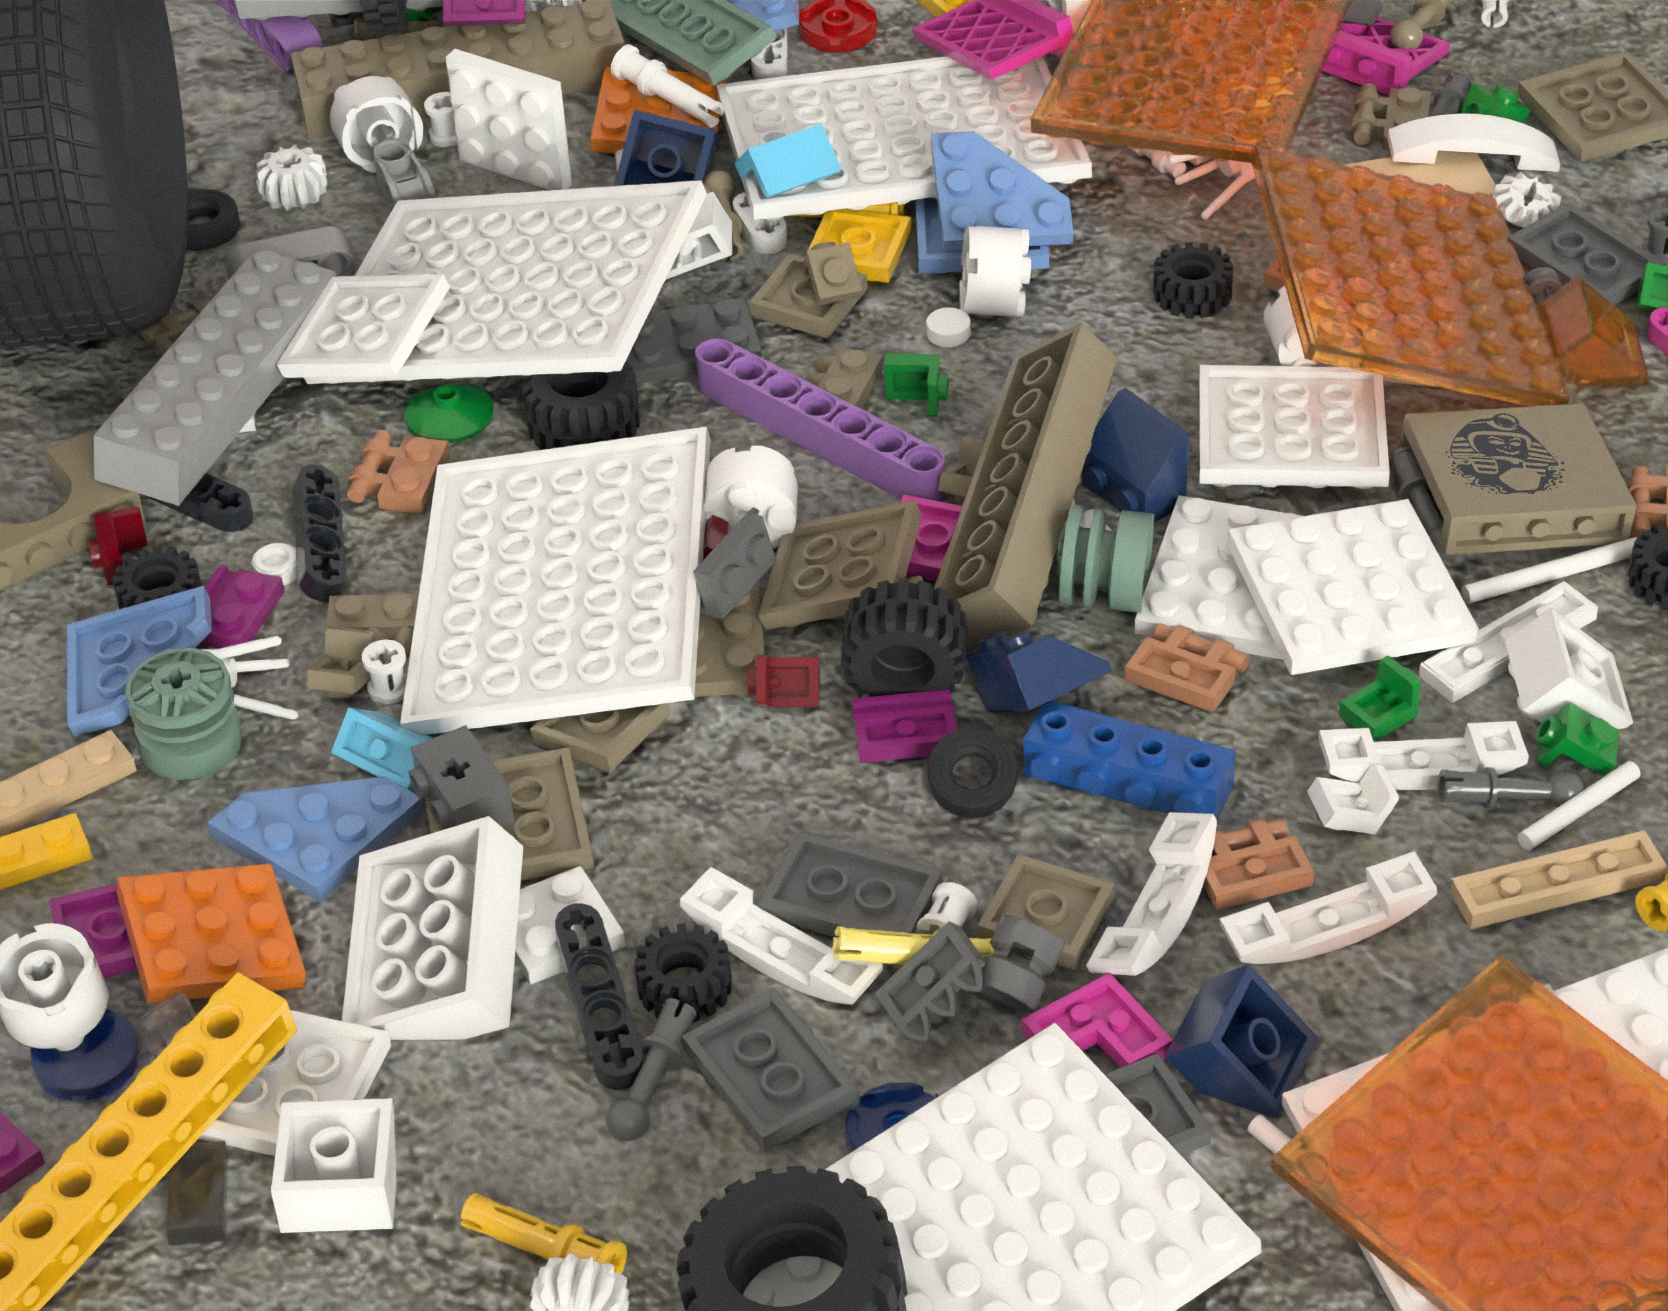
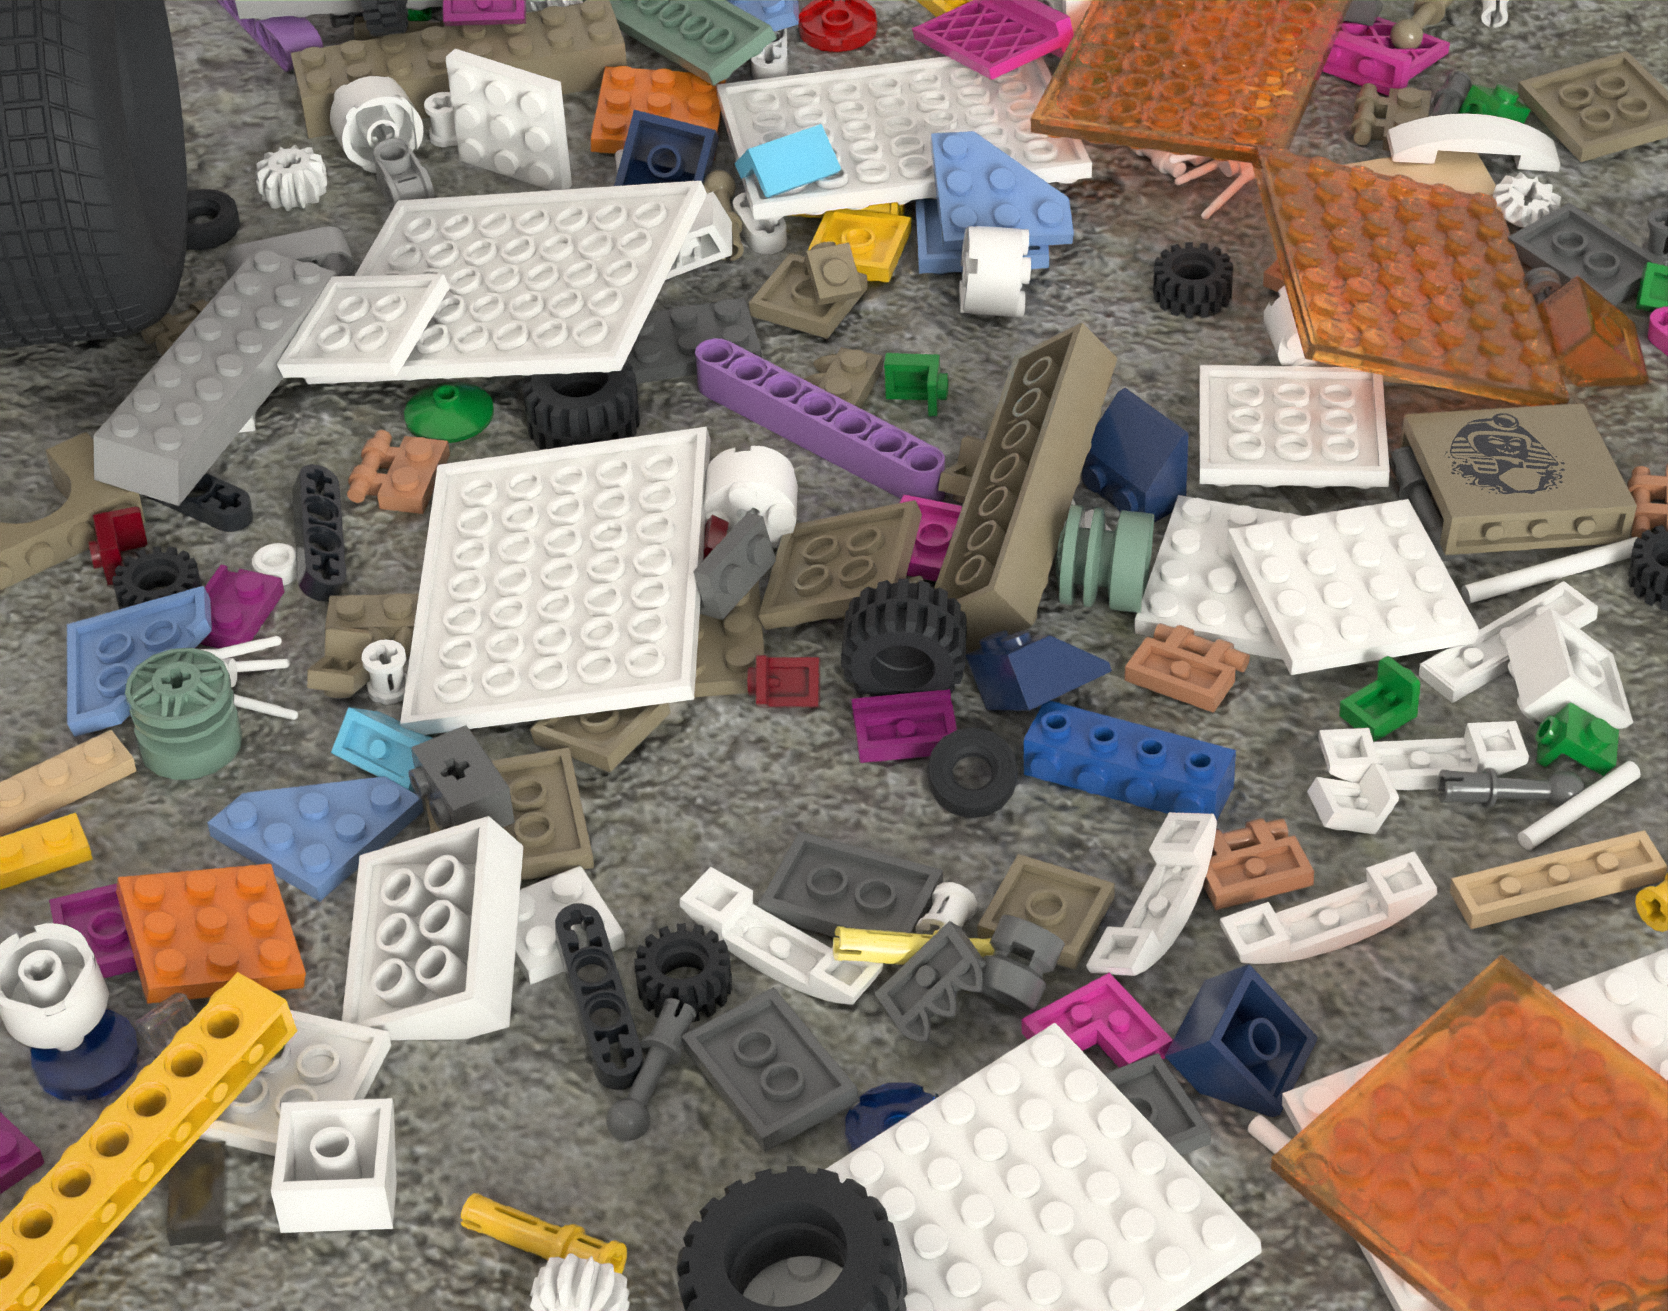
(654, 79): white pin -> none
(948, 327): white tile -> none

